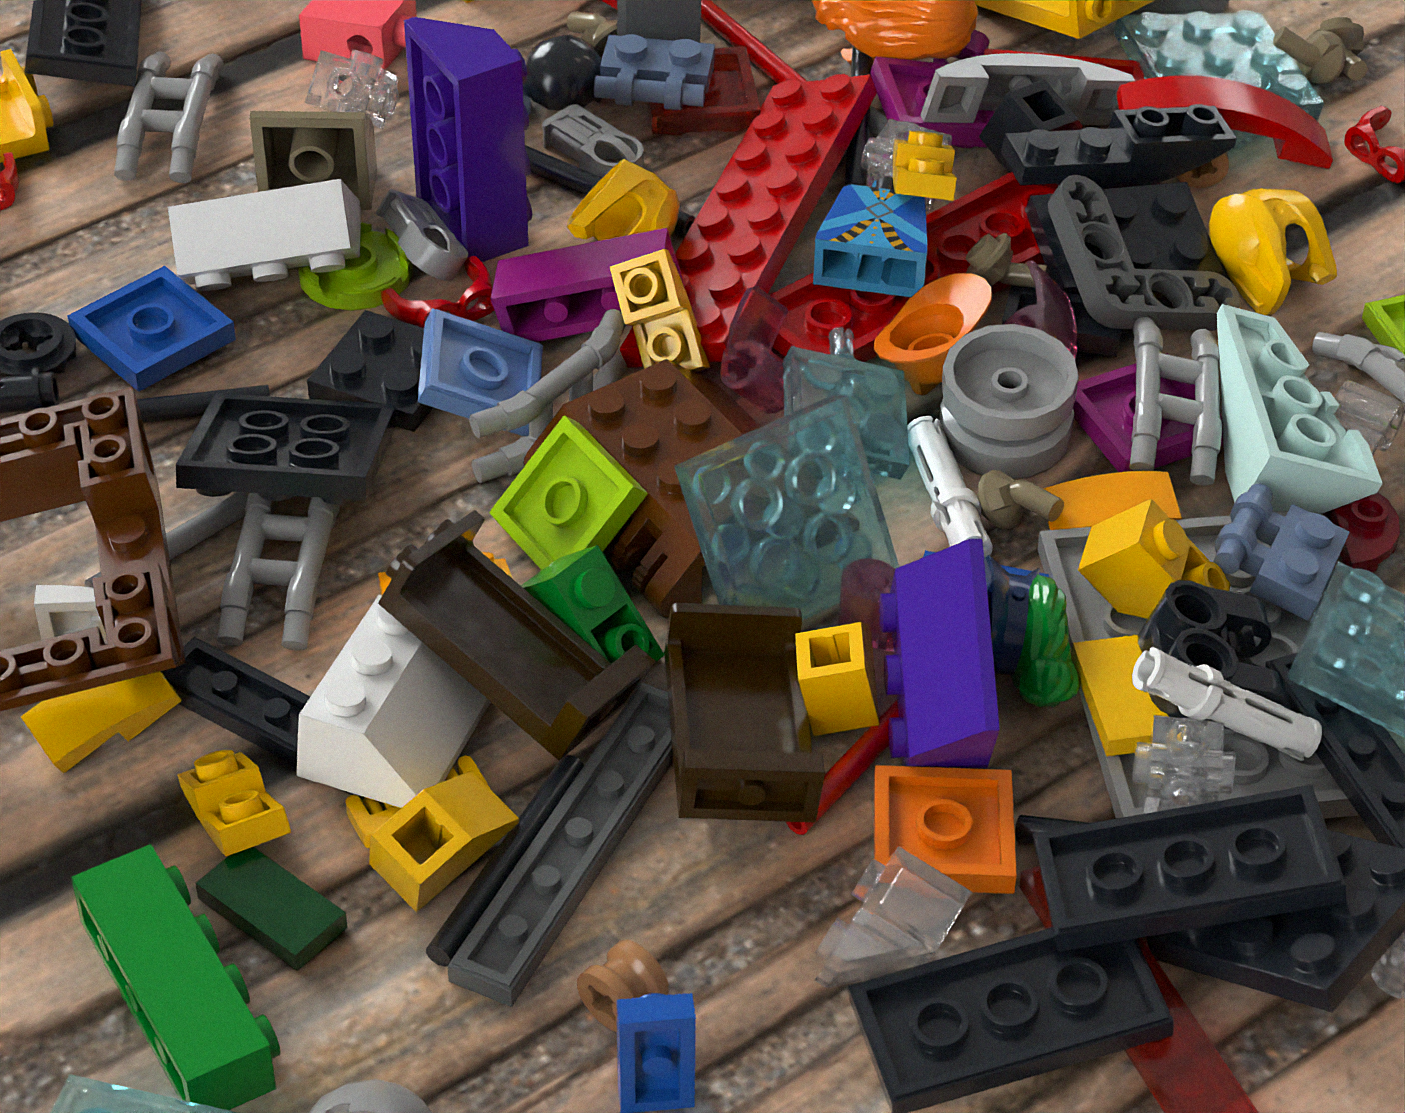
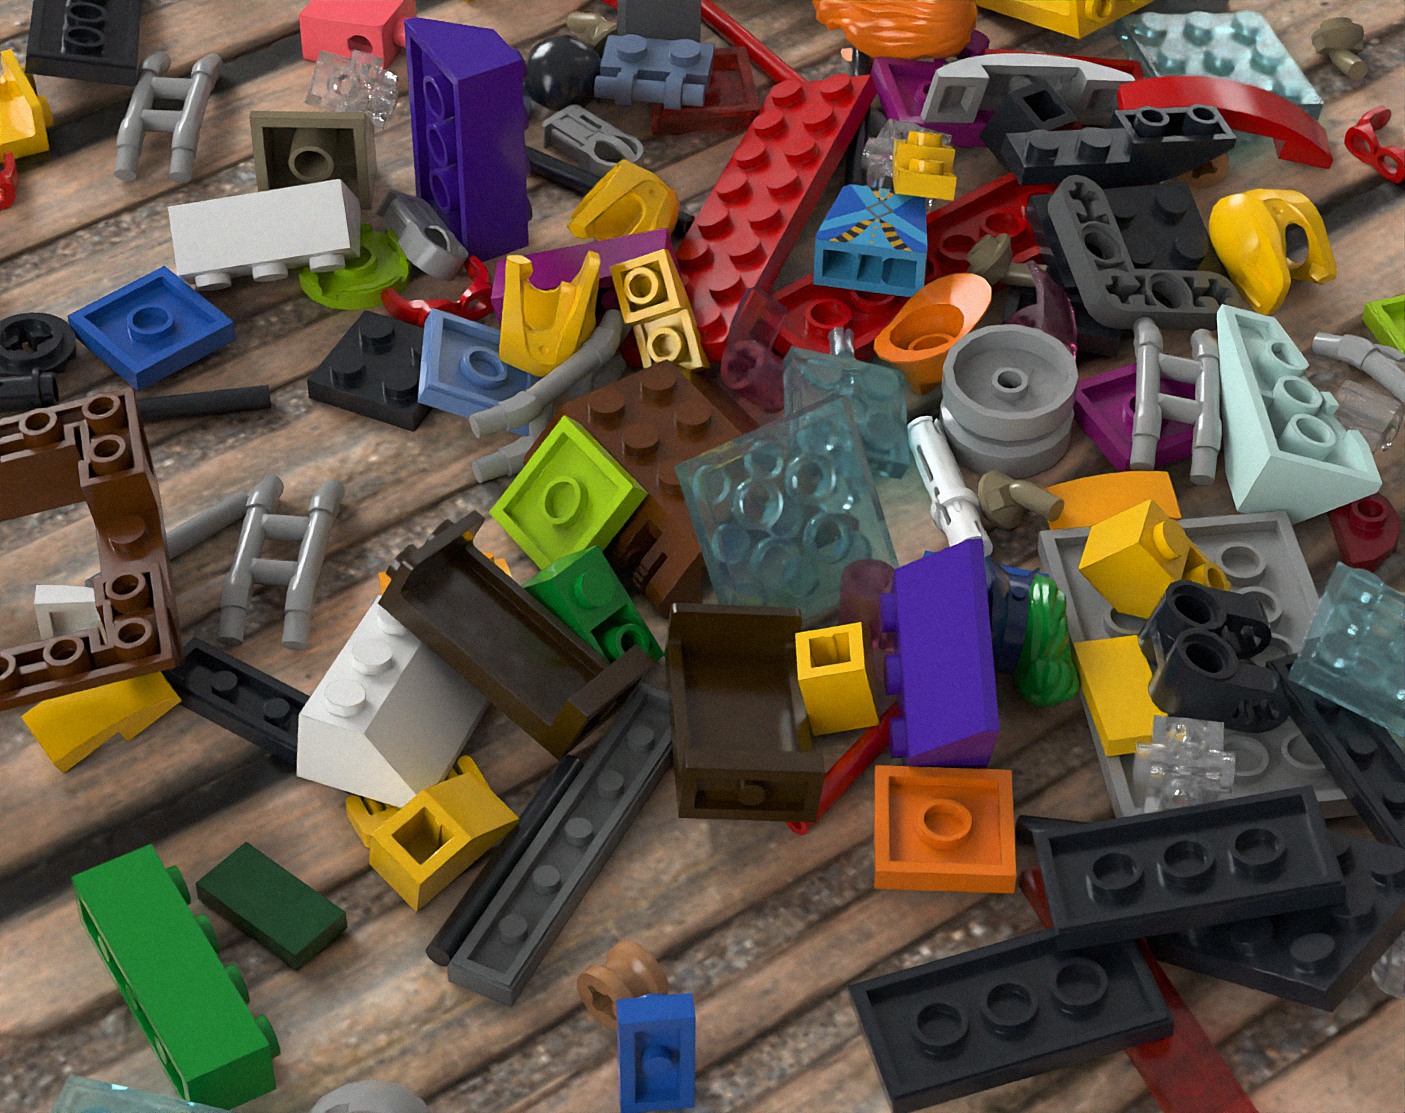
(233, 802): yellow slope -> none
(287, 448): black plate -> none
(546, 326): none -> yellow helmet
(897, 925): clear slope -> none
(1205, 694): white pin -> none
(1300, 552): sand blue plate -> none
(1318, 57): dark tan plate -> none

